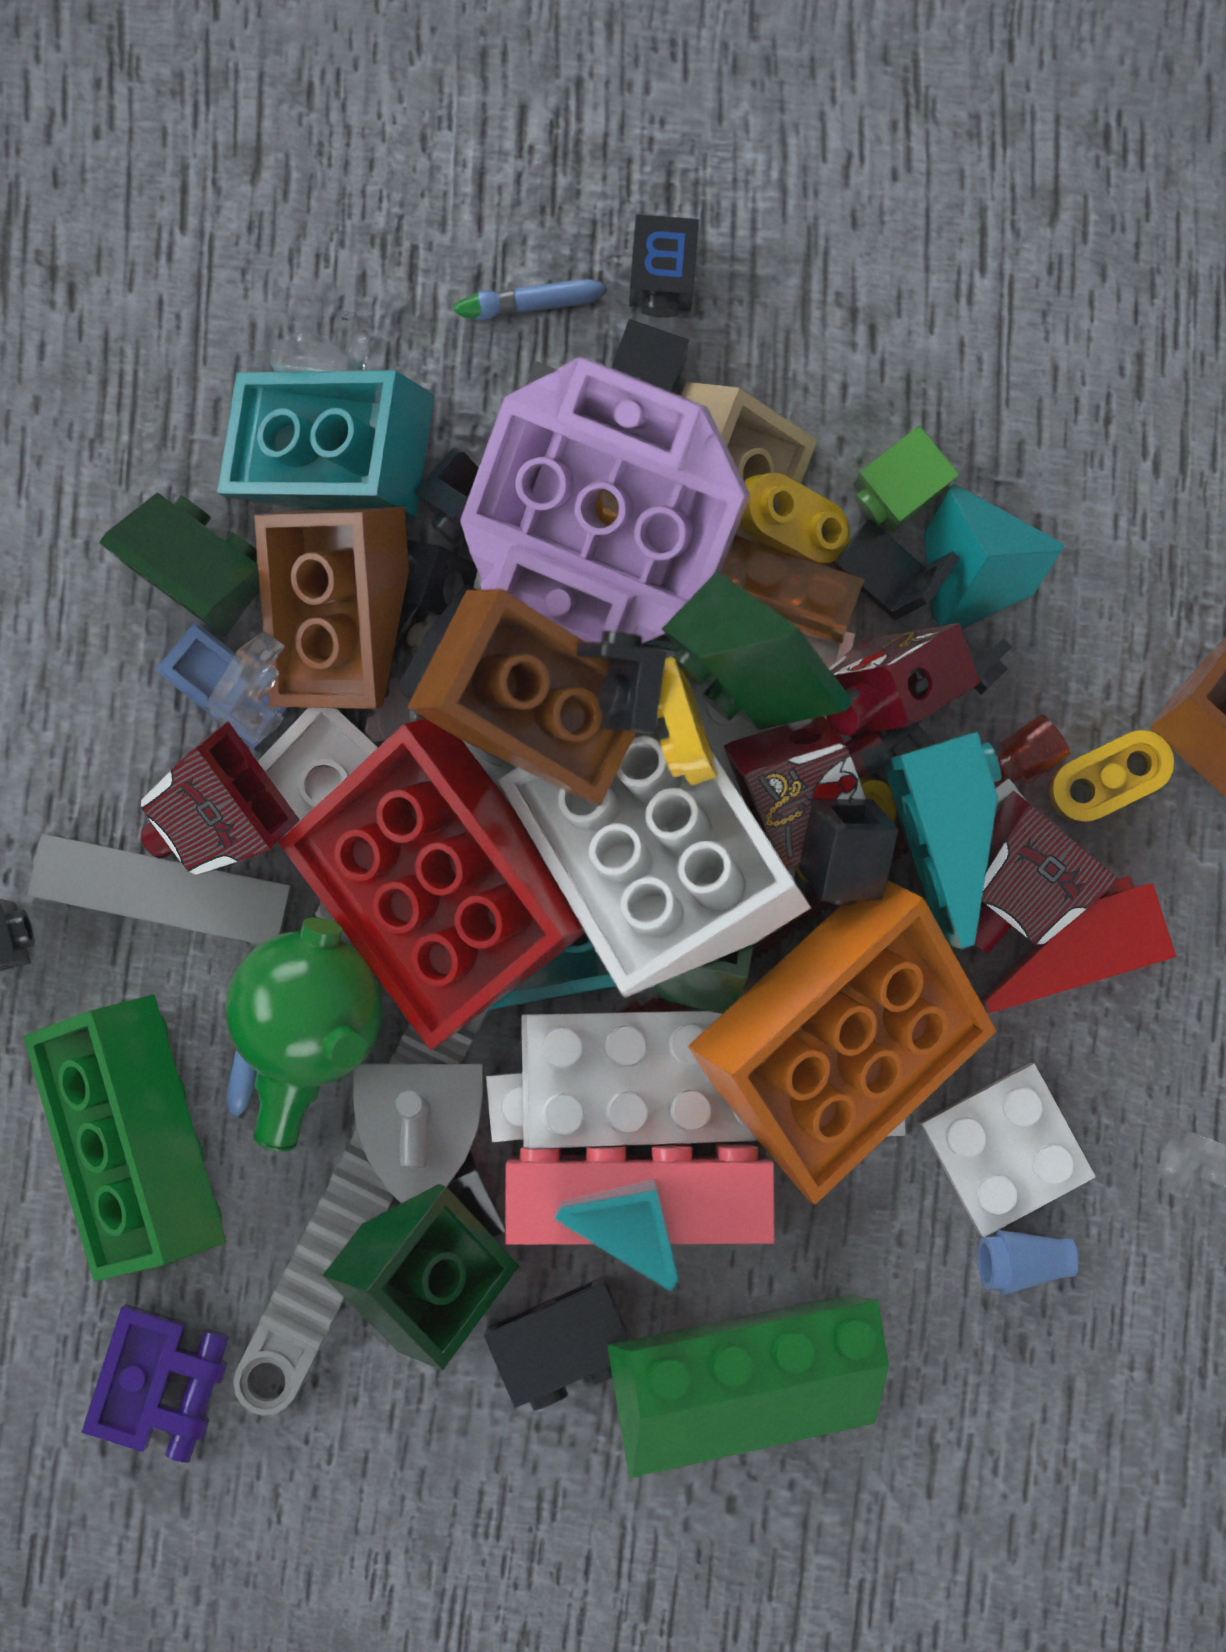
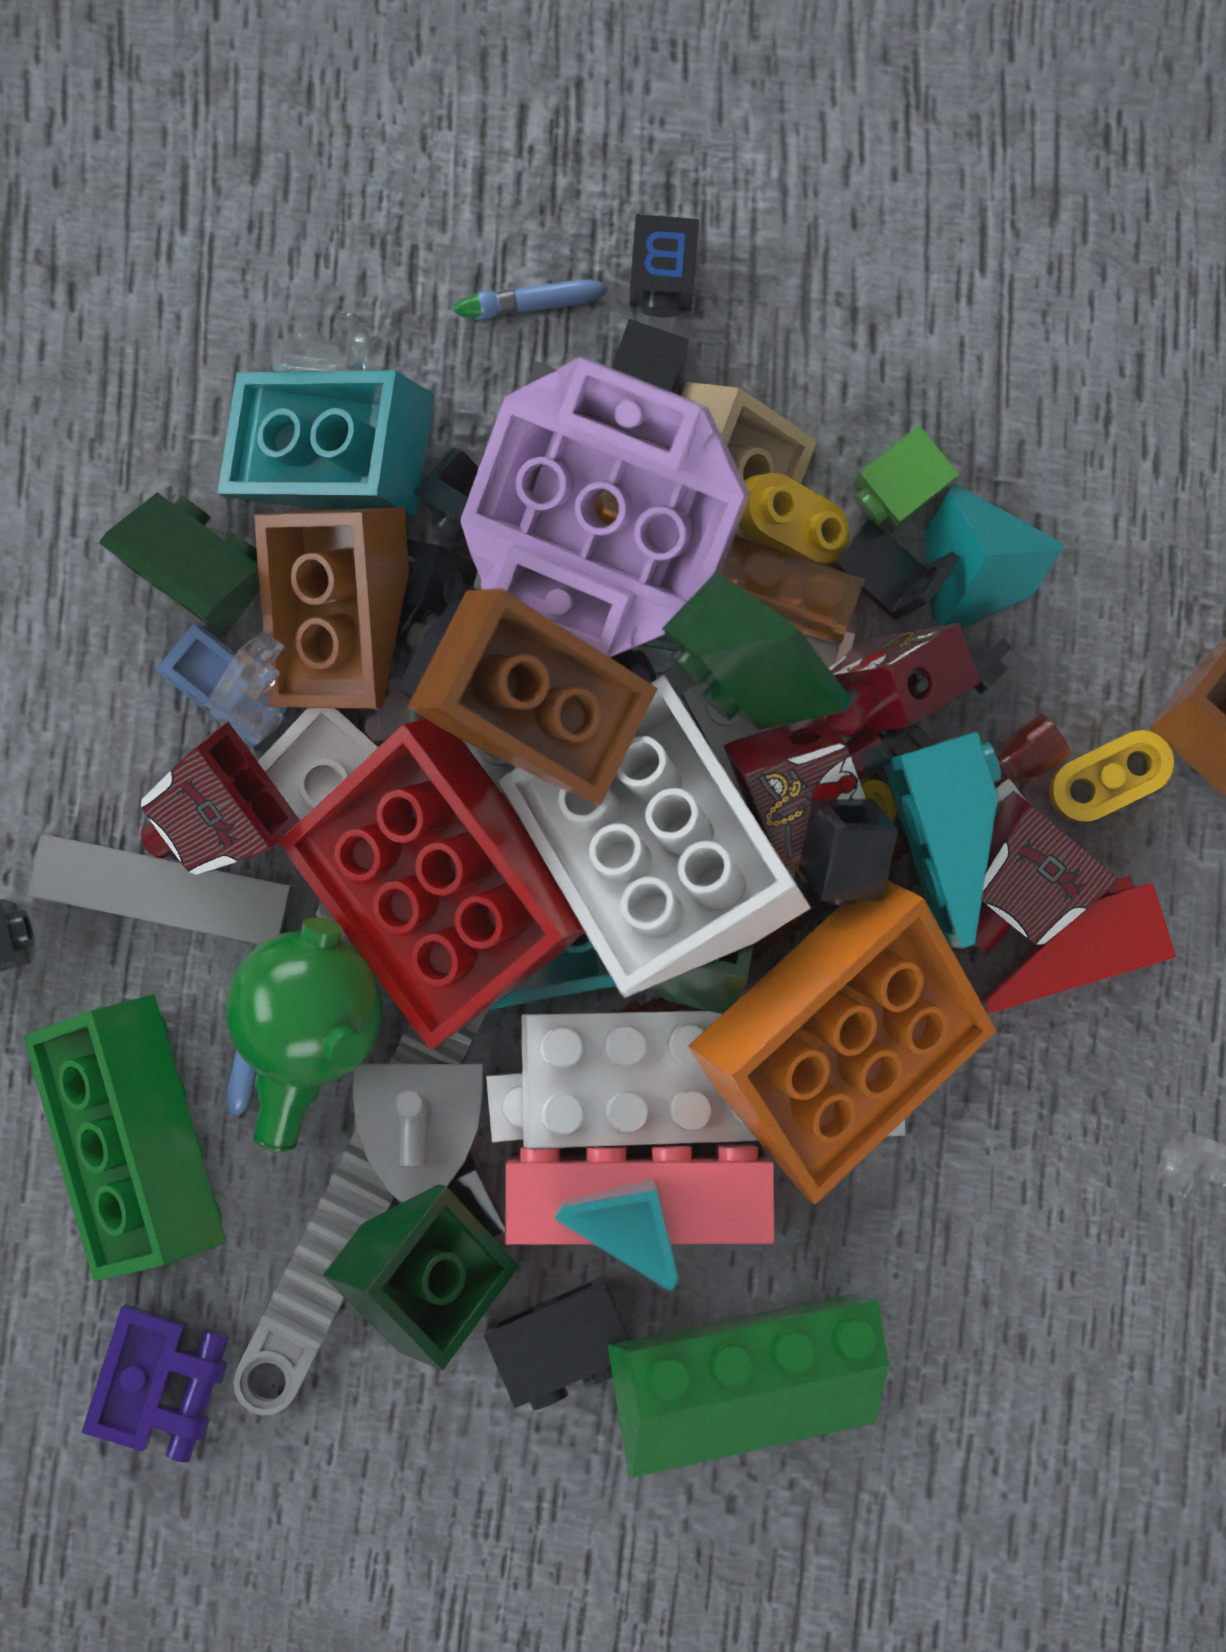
(633, 682): black bracket -> none
(688, 746): yellow plate -> none
(1007, 1149): white plate -> none
(1022, 1260): medium blue cone -> none

